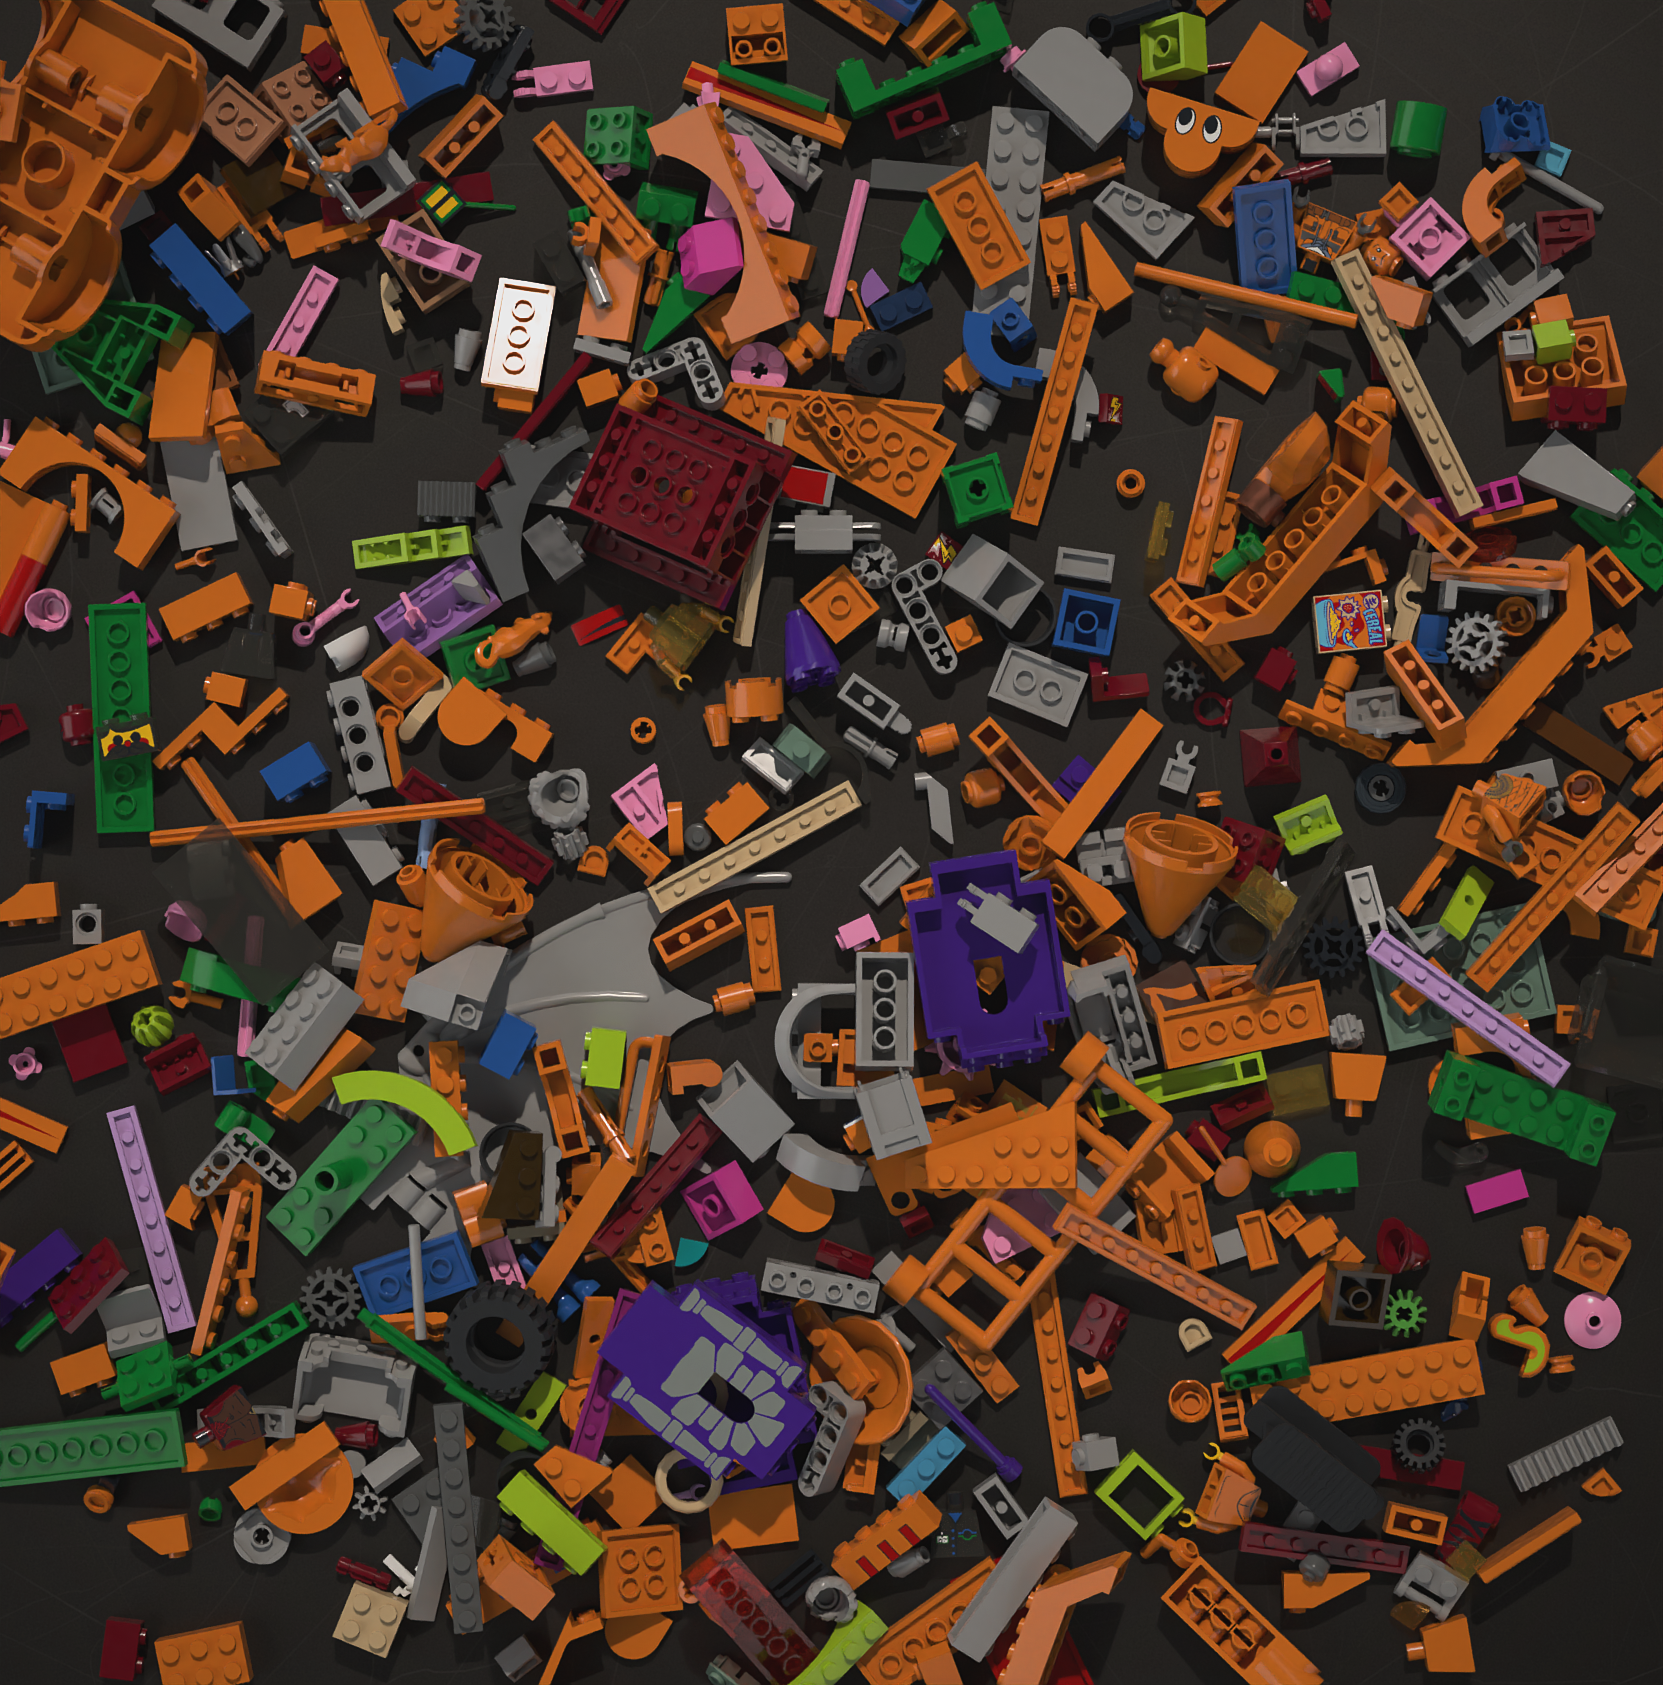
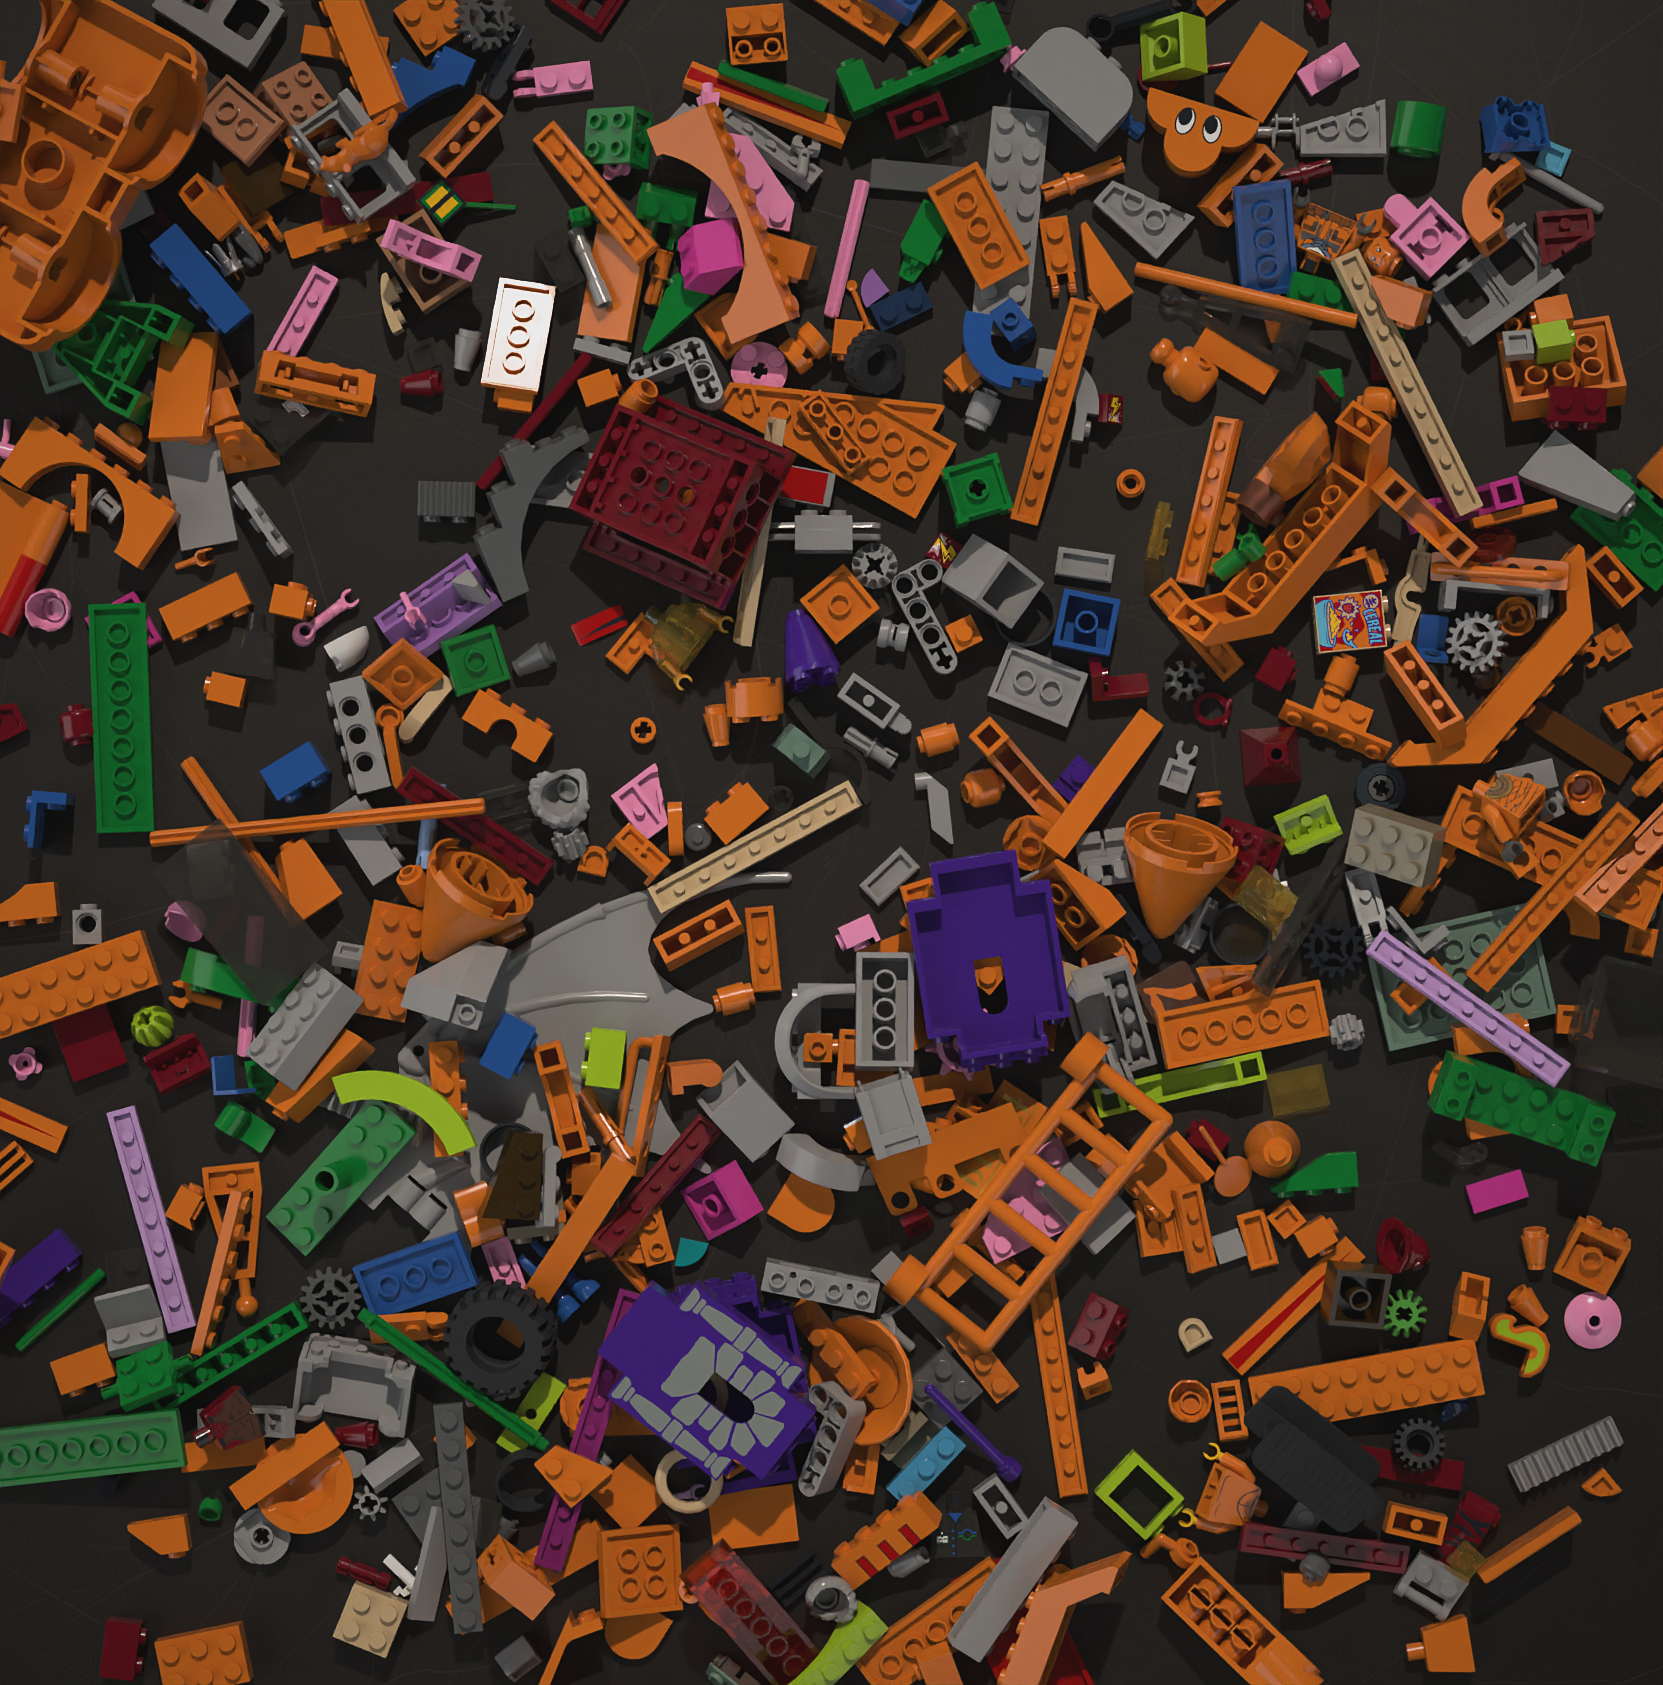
(88, 1285): dark red plate -> none
(98, 1499): orange tile -> none
(128, 738): brick -> none
(222, 730): orange bracket -> none
(235, 1155): light grey beam -> none
(328, 66): dark red bracket -> none
(412, 547): lime slope -> none
(417, 1281): light grey bar -> none
(468, 714): orange tile -> none
(495, 1415): green bar -> none
(512, 640): orange animal -> none
(551, 1522): lime brick -> none
(554, 548): flat silver brick -> none
(590, 236): orange tile -> none
(594, 1321): orange tile -> none
(772, 765): light grey tile -> none
(844, 1258): dark red plate -> none
(1001, 920): light grey hinge -> none
(1017, 1155): orange wing -> none
(1095, 1452): light grey brick -> none
(1154, 1266): orange tile -> none
(1242, 1107): dark red plate -> none
(1273, 1361): green slope -> none
(1356, 1079): orange torso -> none
(1378, 712): light grey bracket -> none
(1395, 845): none -> dark tan brick
(1398, 202): orange tile -> none
(1410, 1613): clear orange tile -> none
(1466, 902): lime tile -> none
(1561, 1364): orange bush -> none

